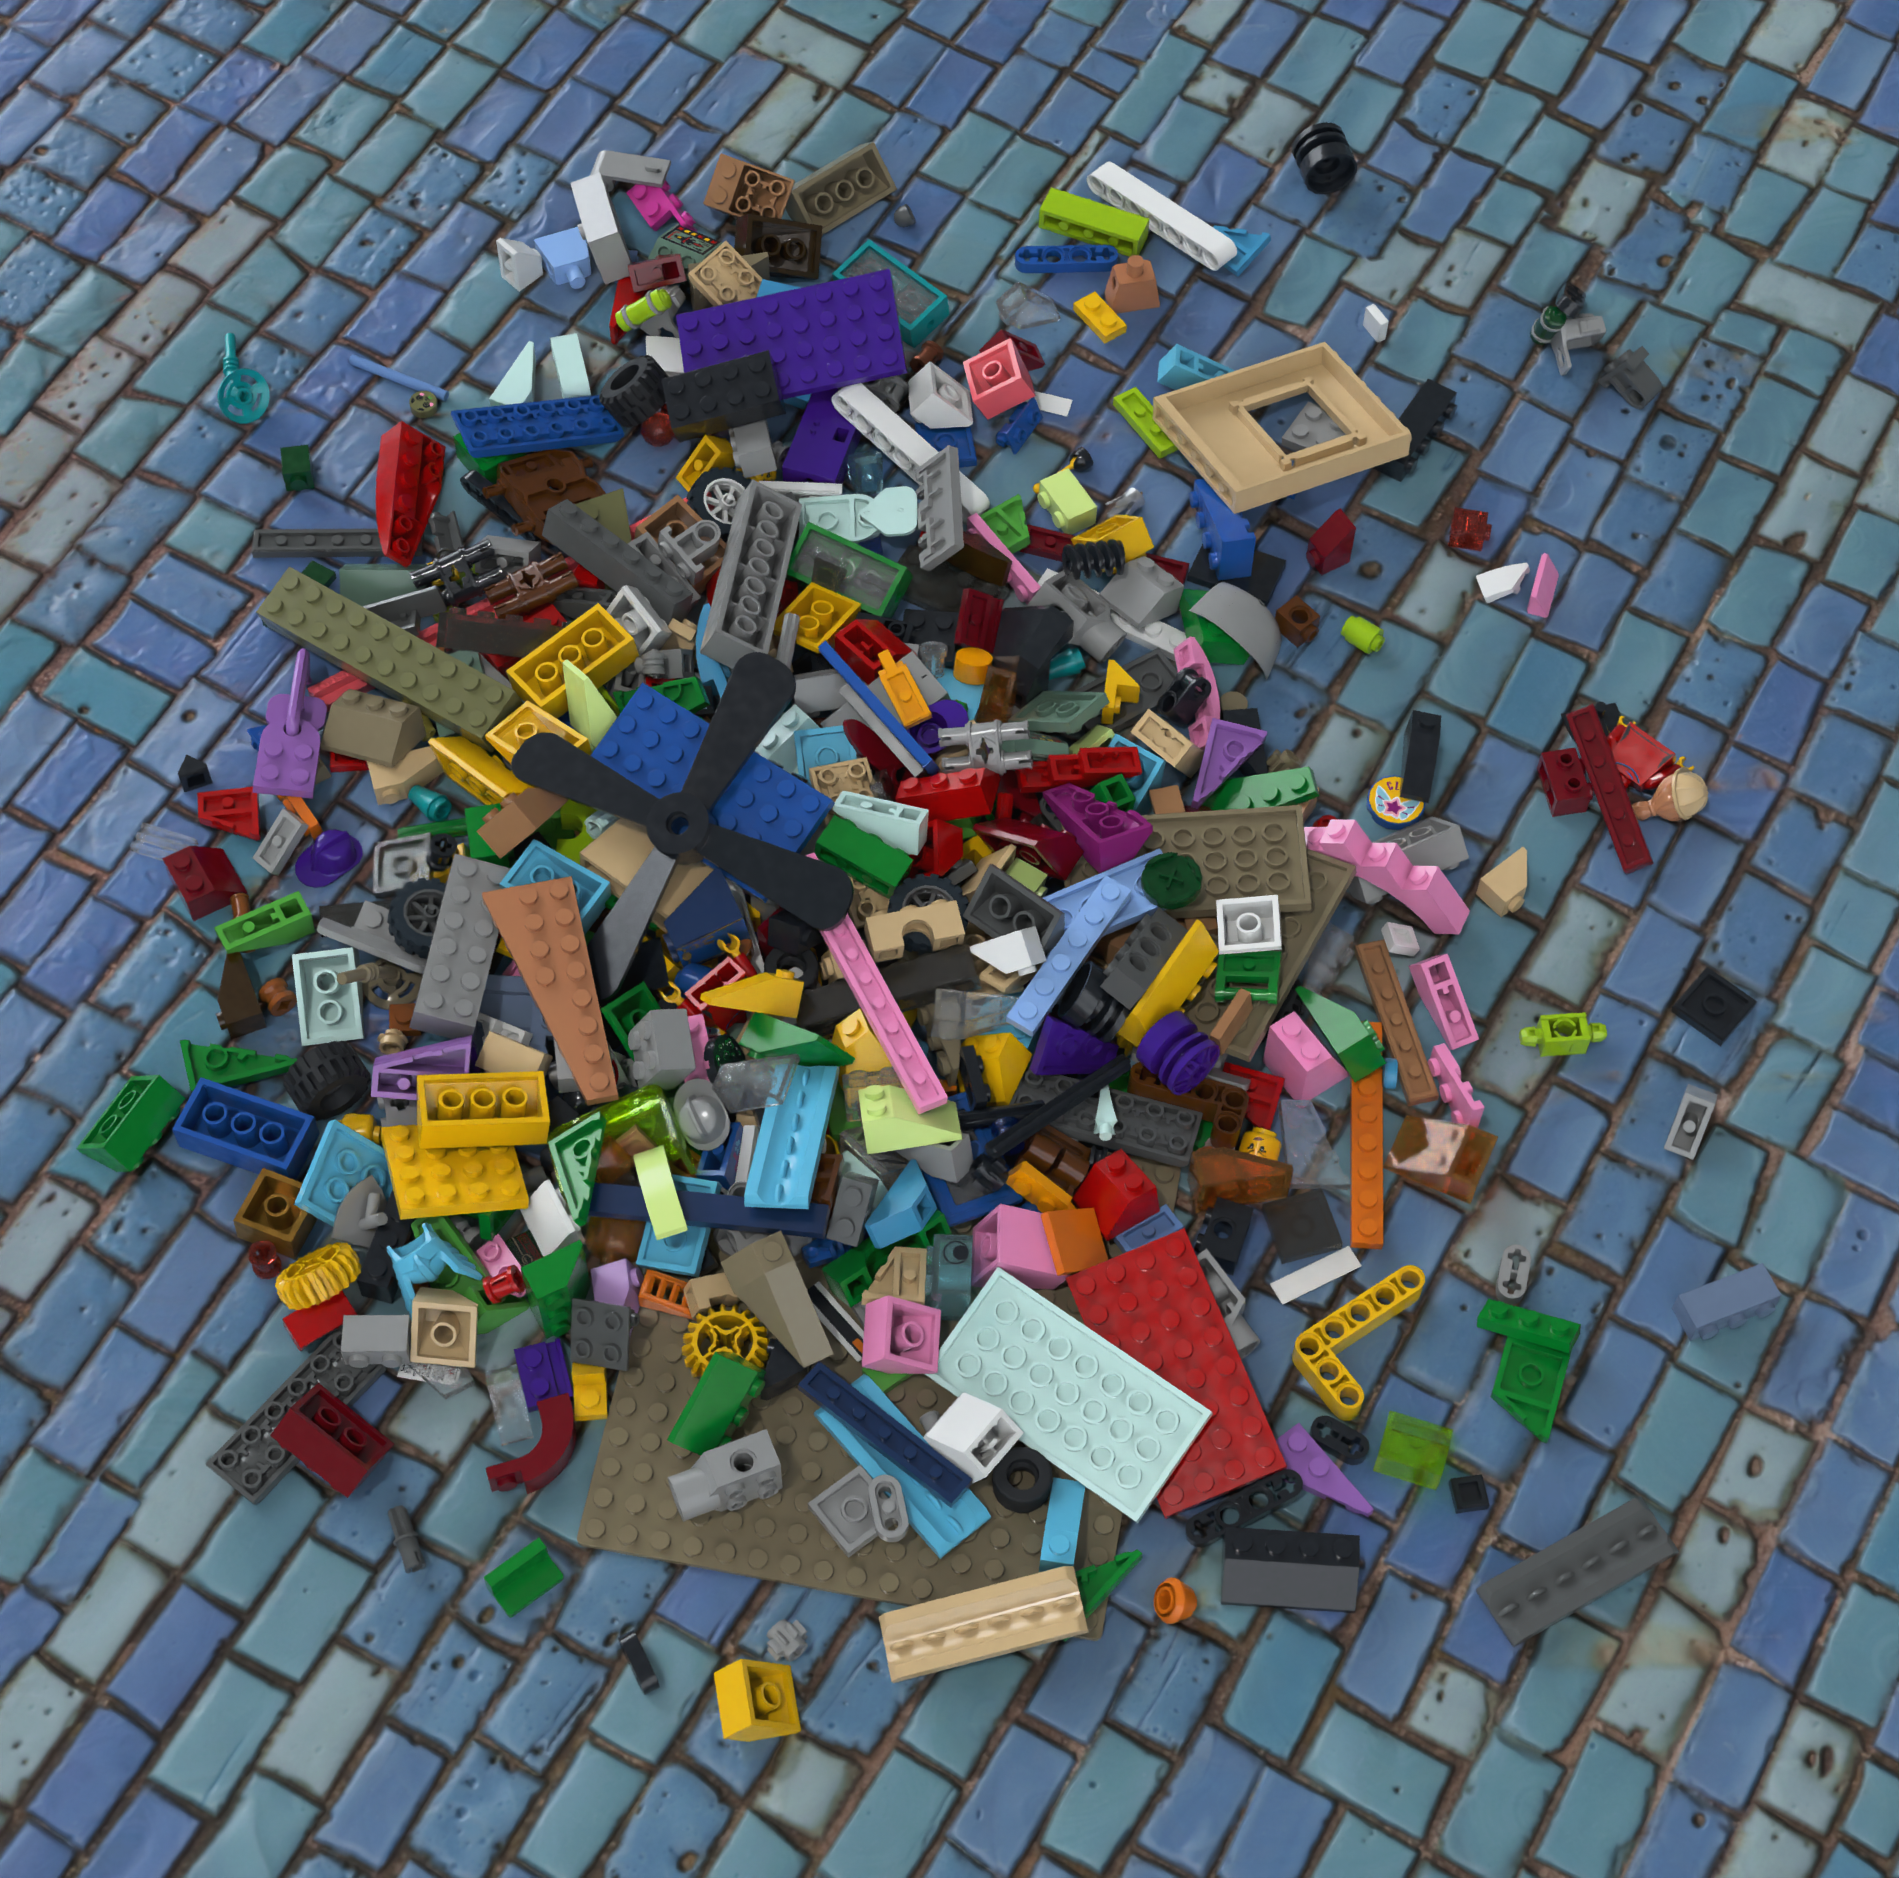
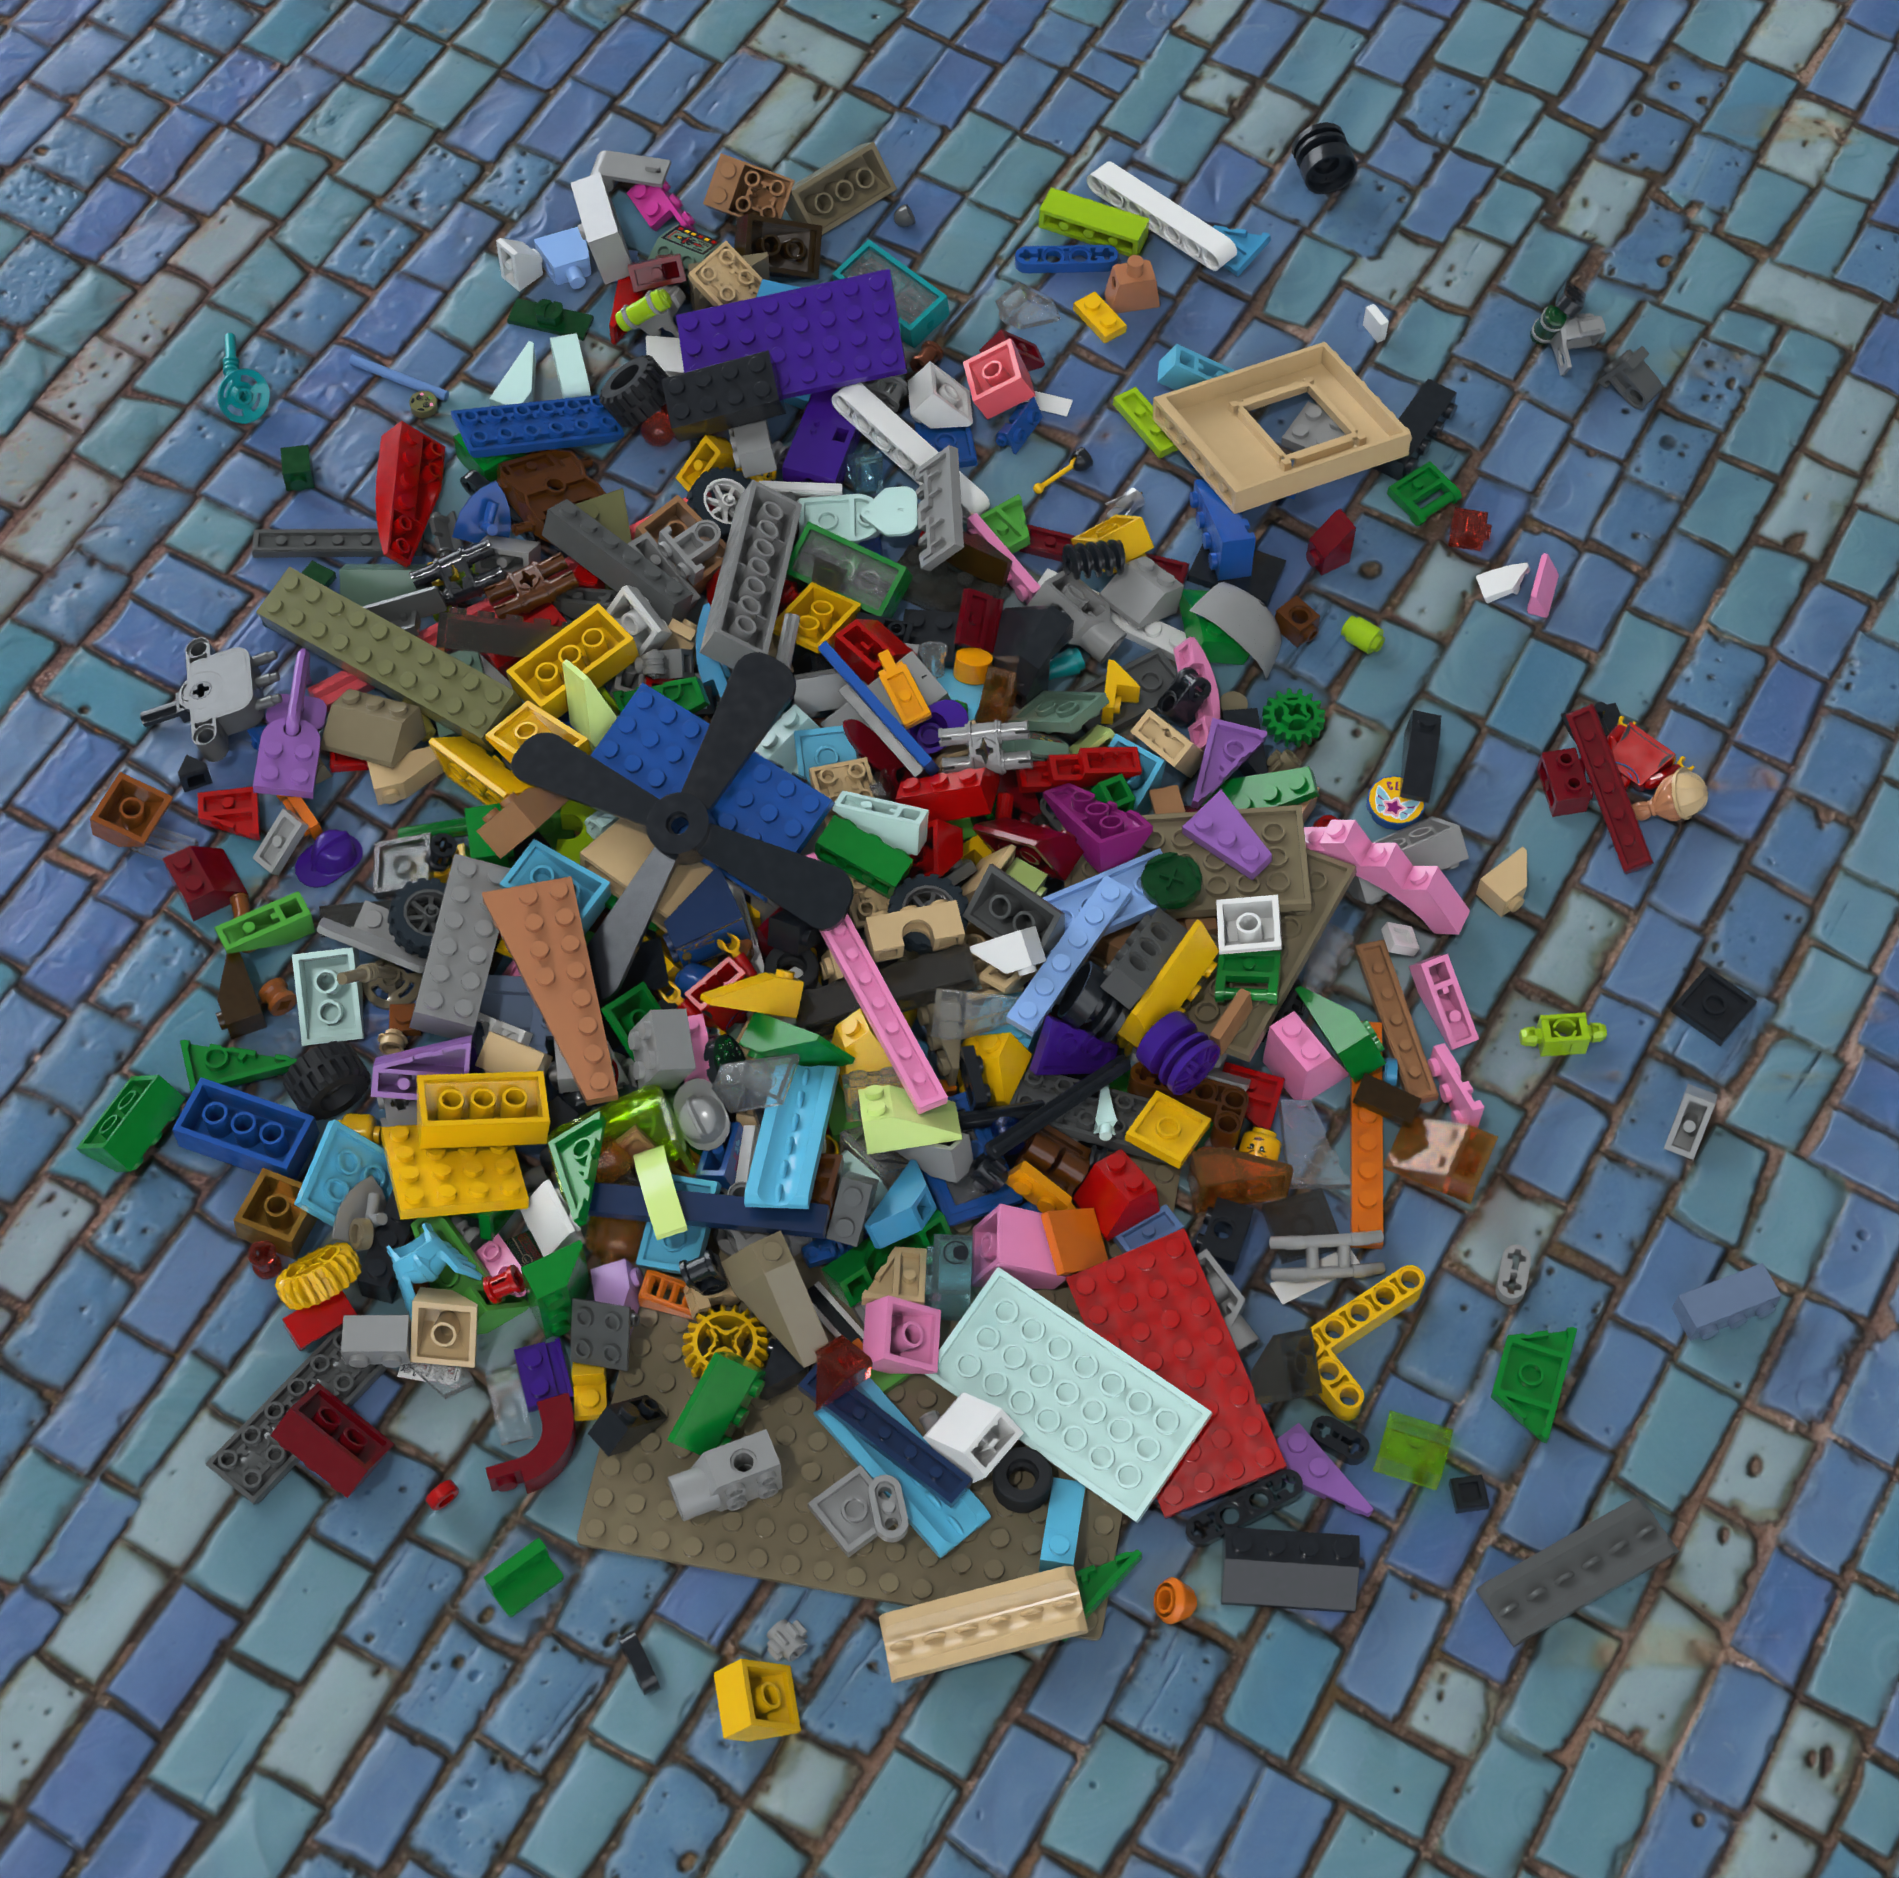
(129, 812): none -> dark orange slope
(219, 696): none -> dark grey piece
(361, 1233): none -> dark tan tile
(406, 1539): dark grey axle -> none
(430, 803): teal cone -> none
(442, 1495): none -> red tile
(484, 515): none -> blue shield
(549, 318): none -> dark green piece
(626, 1424): none -> black slope
(704, 1274): none -> black piece
(789, 597): none -> red bush
(839, 1369): none -> clear red slope
(1067, 502): yellowish green brick -> none
(1168, 1129): none -> yellow plate
(1228, 836): none -> medium lavender wing
(1286, 1368): none -> clear smoke slope
(1293, 717): none -> green gear
(1313, 1242): none -> light grey piece
(1386, 1100): none -> dark brown tile
(1419, 486): none -> green plate
(1528, 1325): green plate -> none

